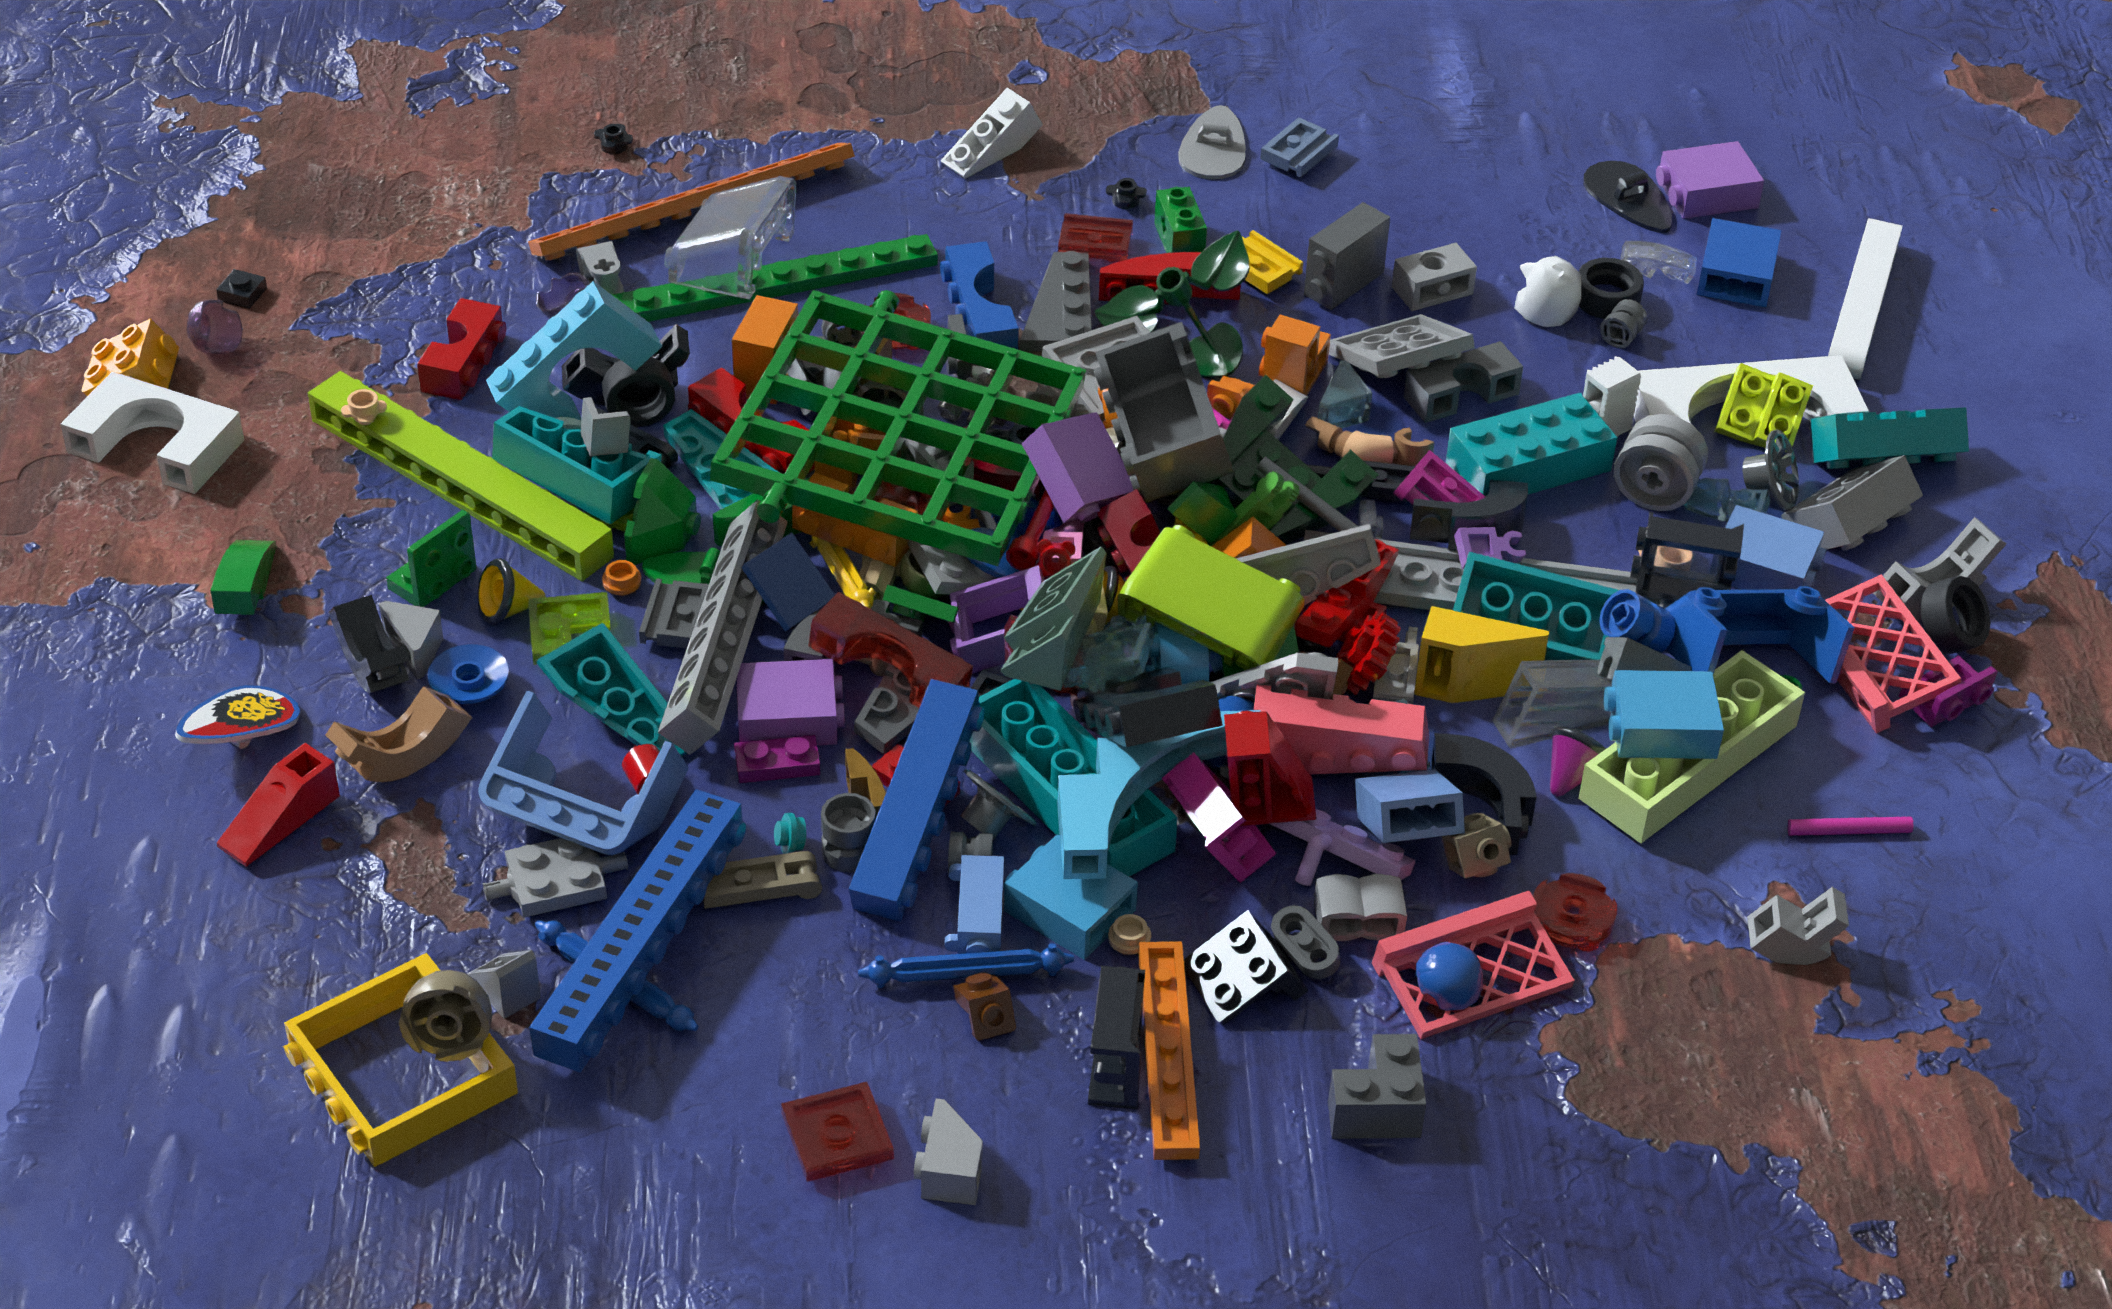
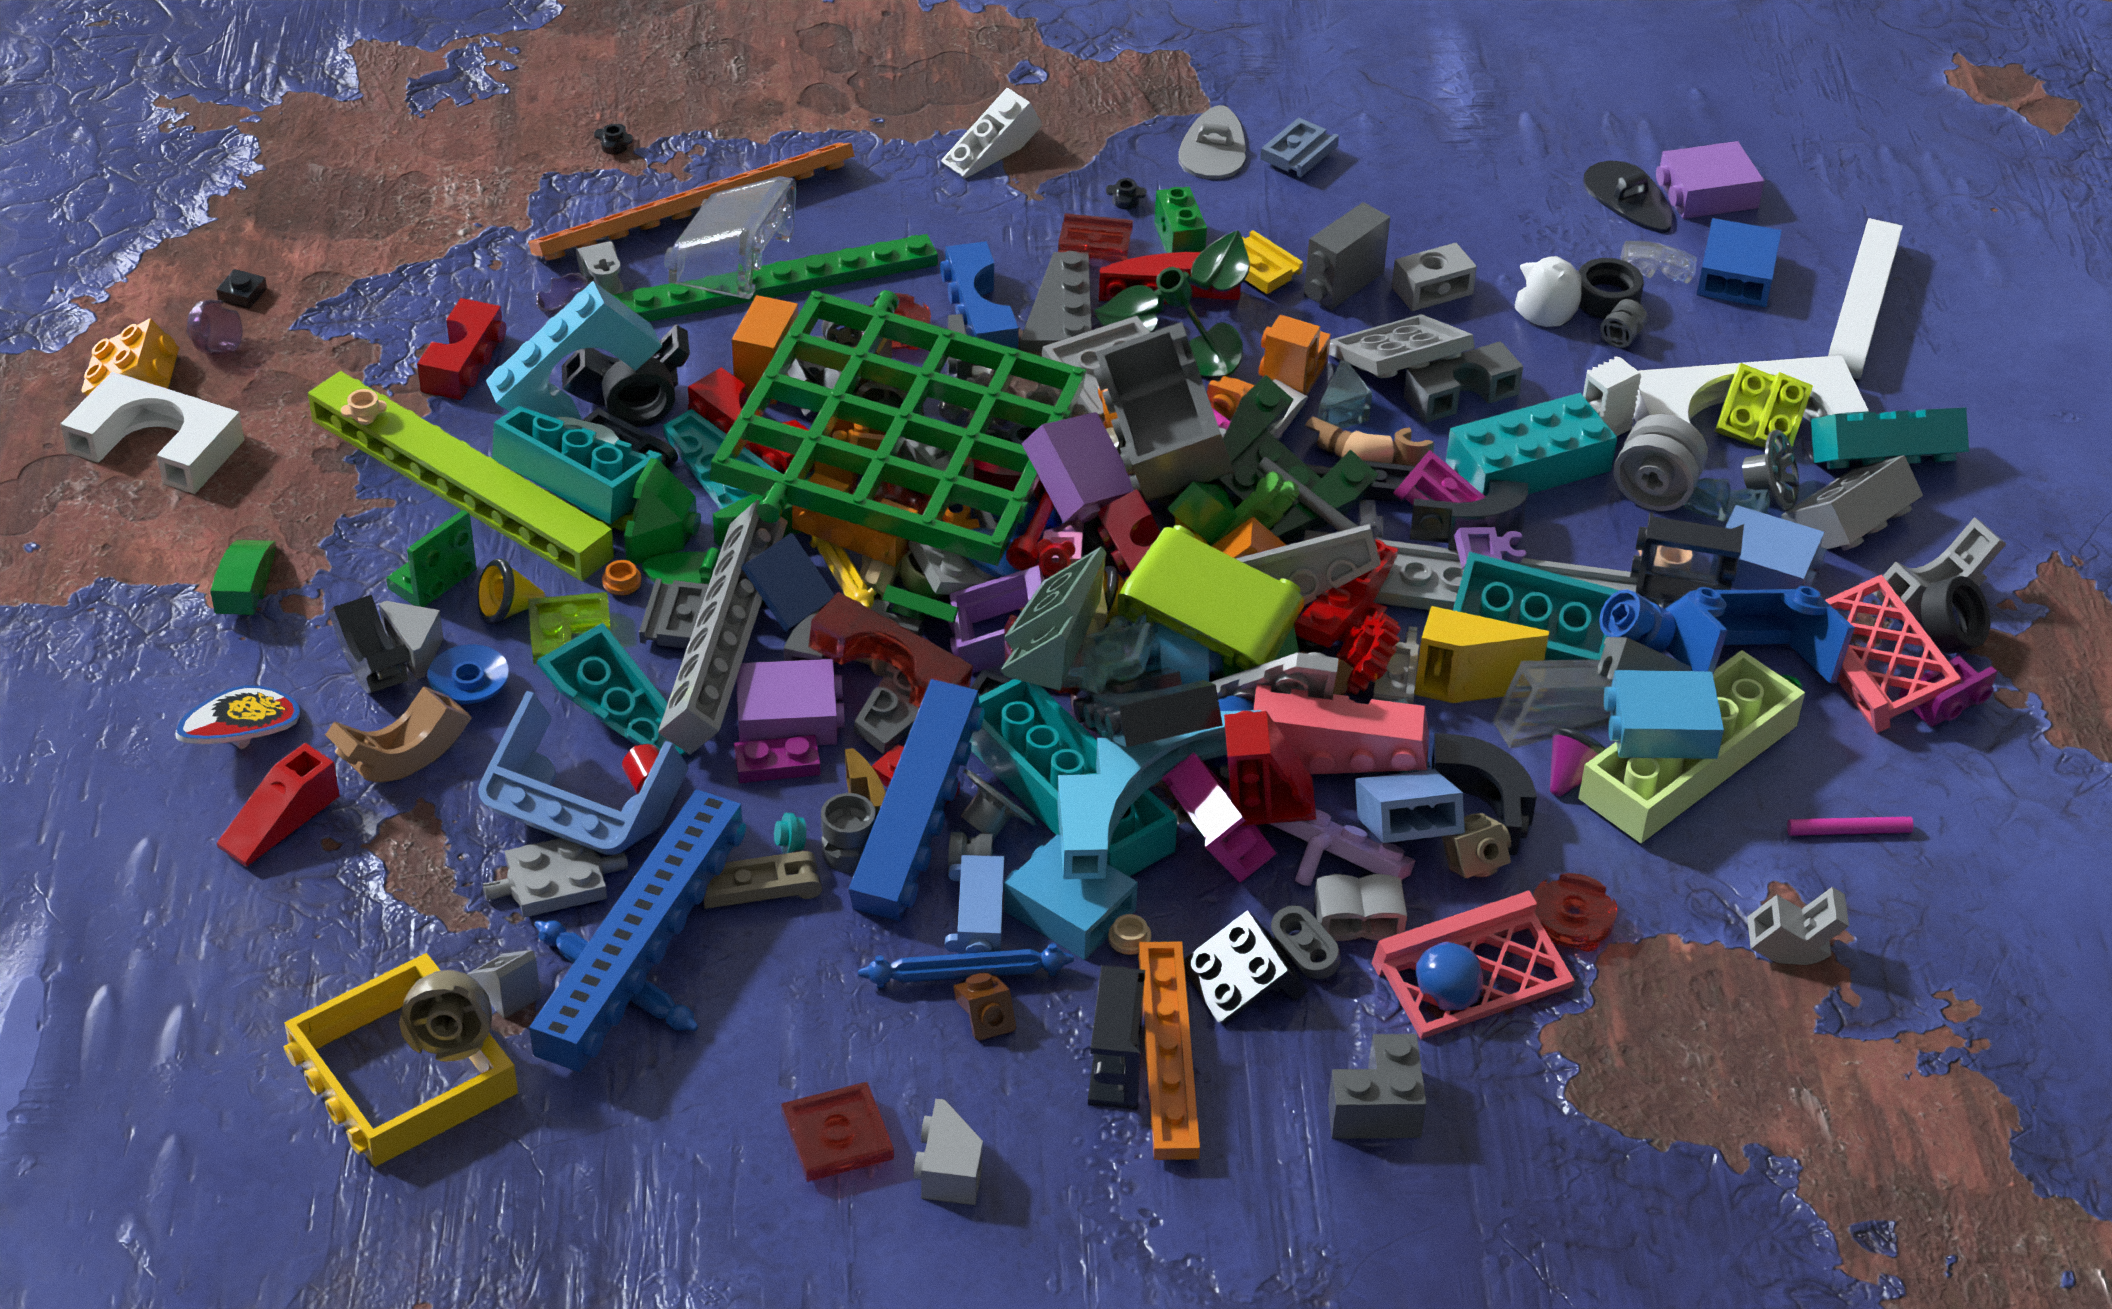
(604, 432): light grey panel -> none

